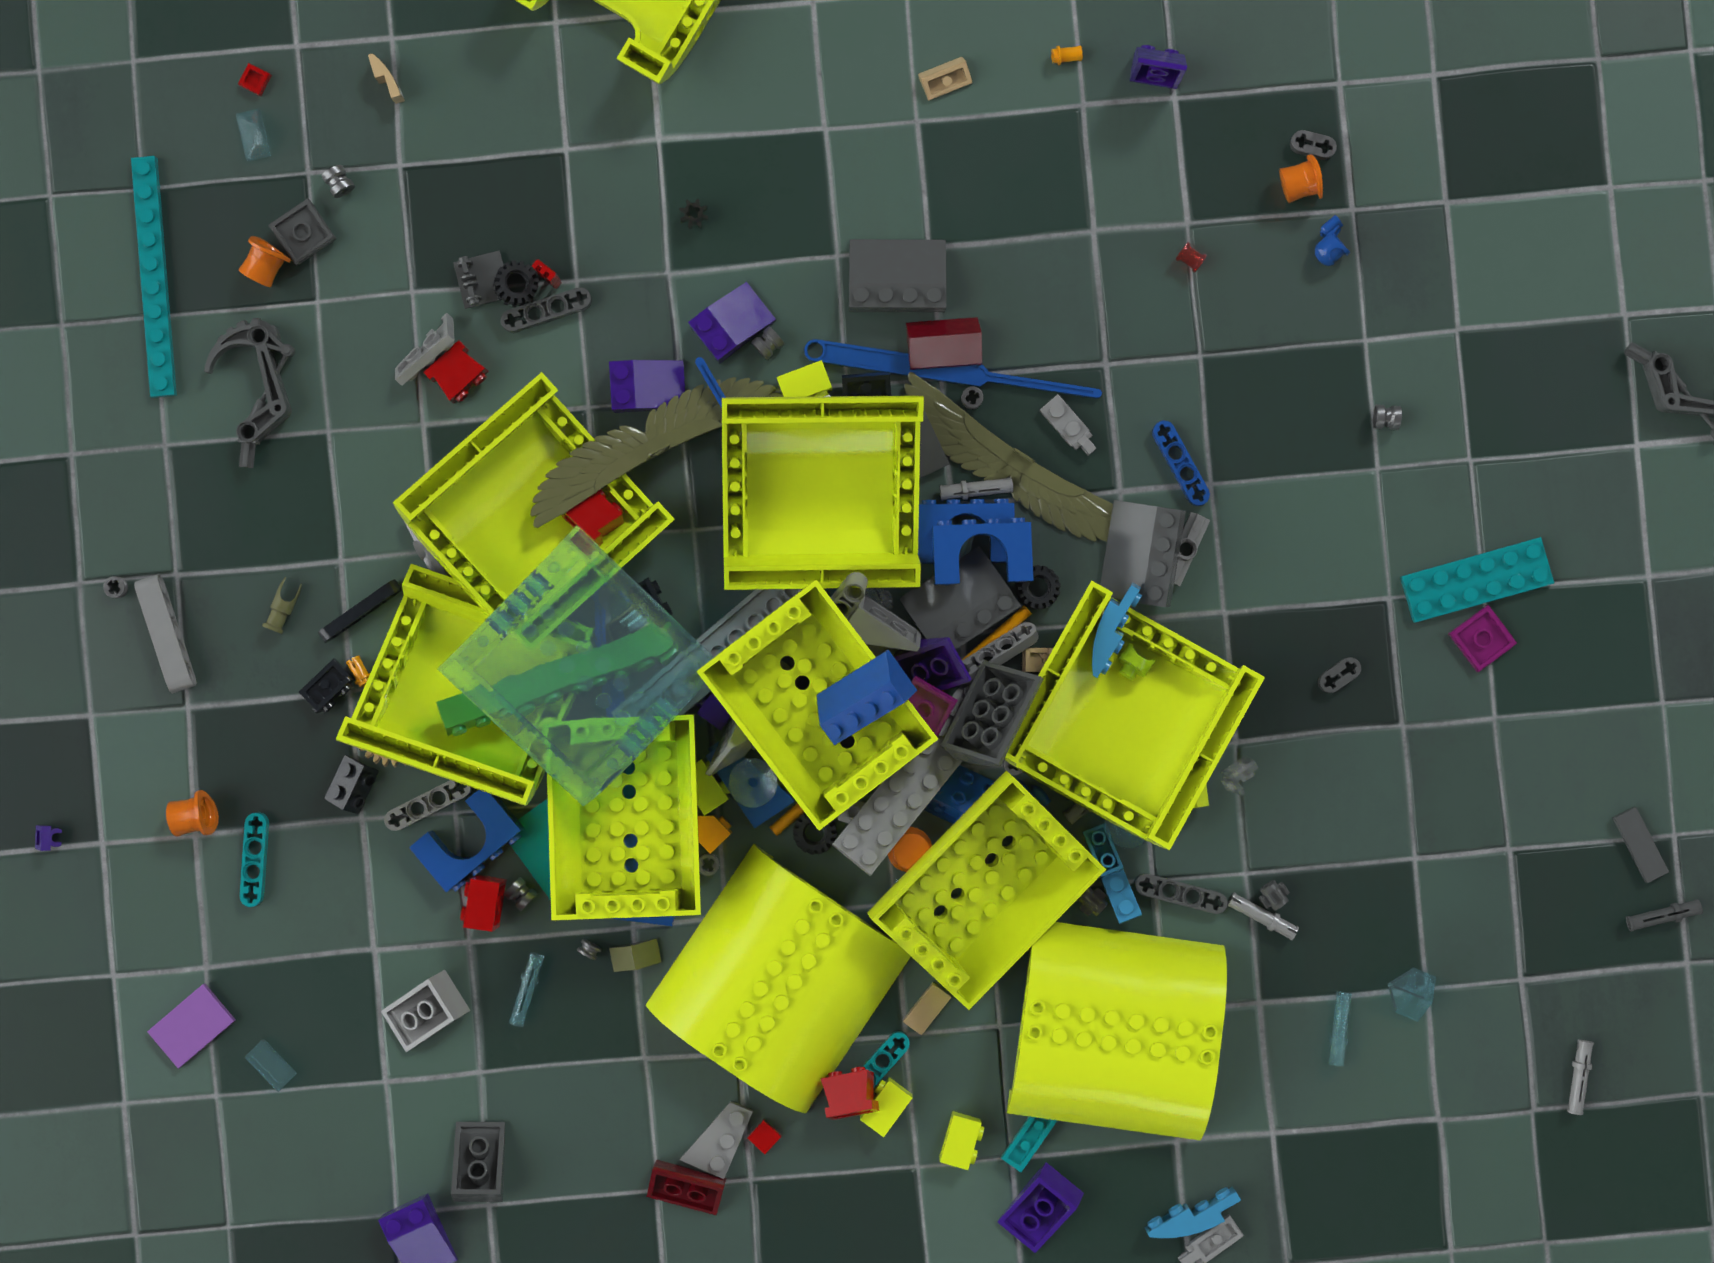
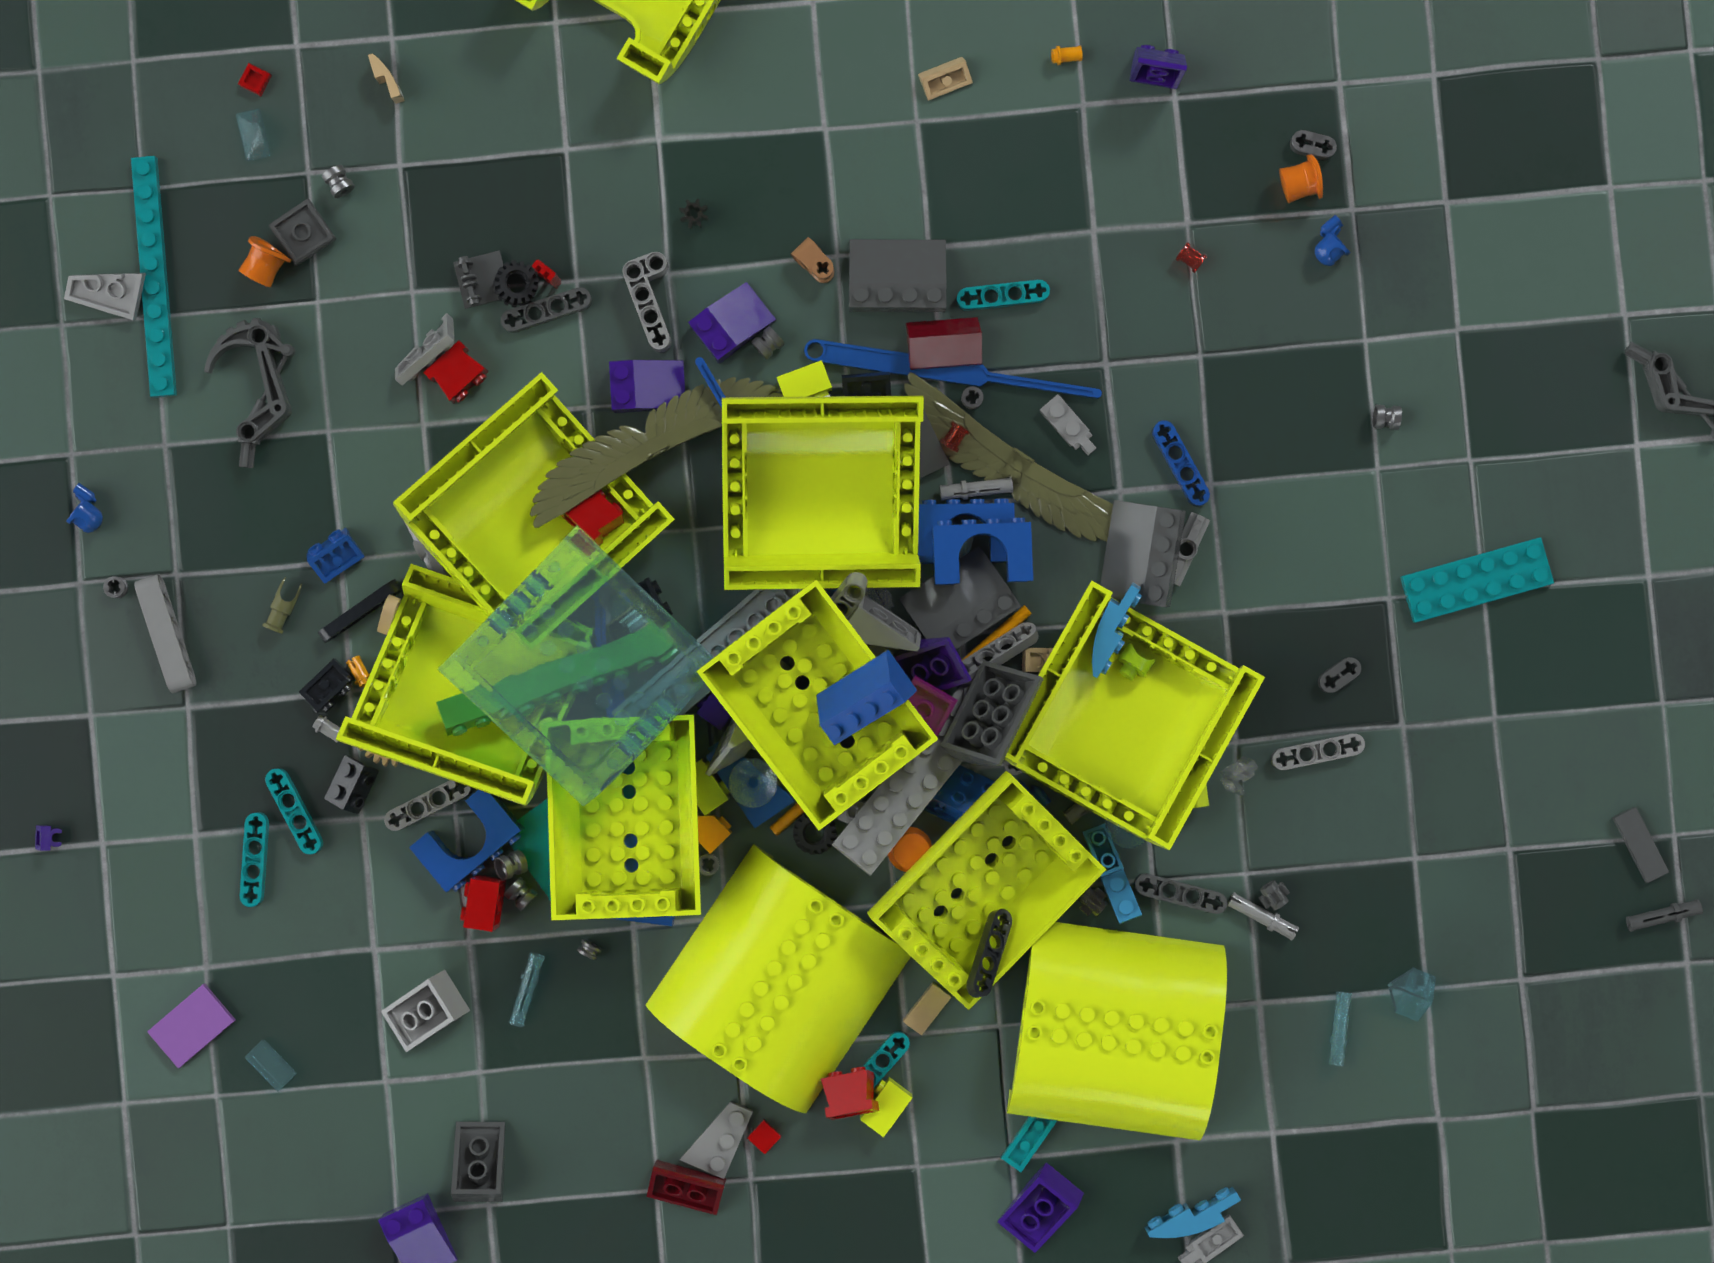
(85, 514): none -> blue piece
(110, 293): none -> light grey wing
(192, 815): orange piece -> none
(297, 809): none -> teal beam
(326, 727): none -> light grey pin
(334, 555): none -> blue bracket
(388, 613): none -> tan beam
(512, 864): none -> flat silver wheel
(635, 955): olive slope -> none
(650, 304): none -> light grey beam
(811, 257): none -> medium nougat piece
(954, 436): none -> clear red bush
(961, 1140): neon yellow brick -> none
(993, 955): none -> black beam
(1002, 292): none -> teal beam
(1052, 592): black tyre -> none
(1317, 751): none -> light grey beam
(1482, 638): magenta tile -> none
(1580, 1076): light grey pin -> none

